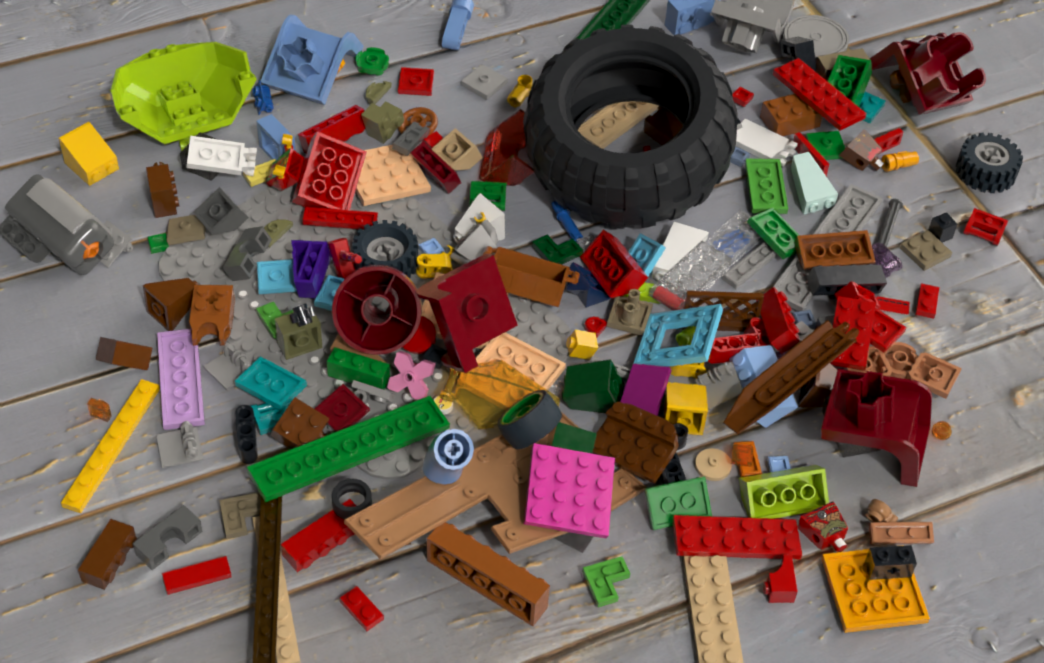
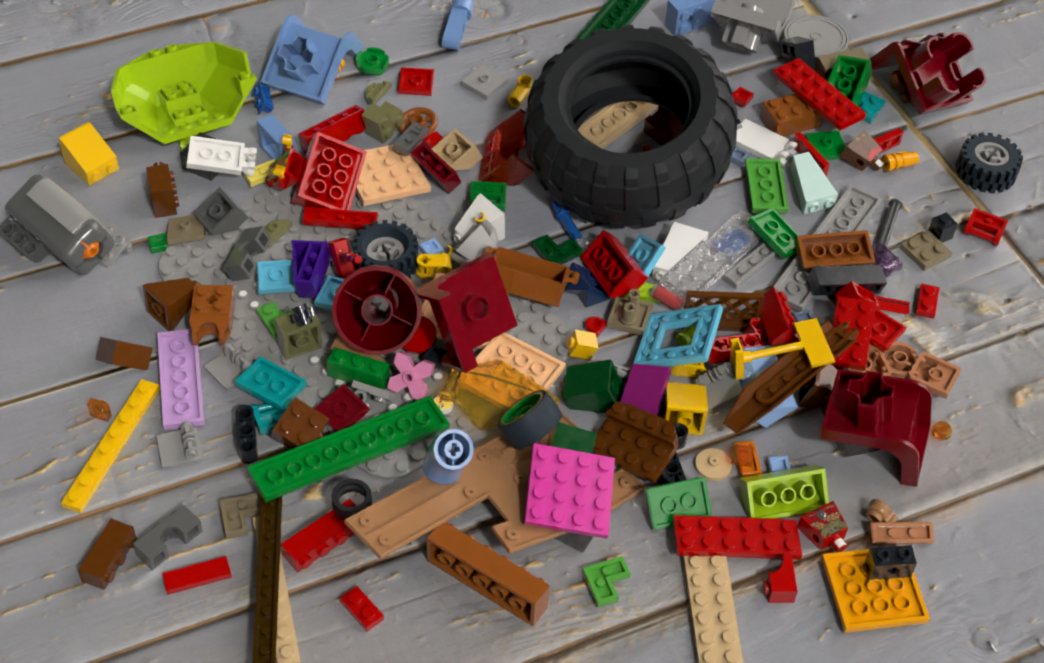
(811, 341): none -> yellow piece

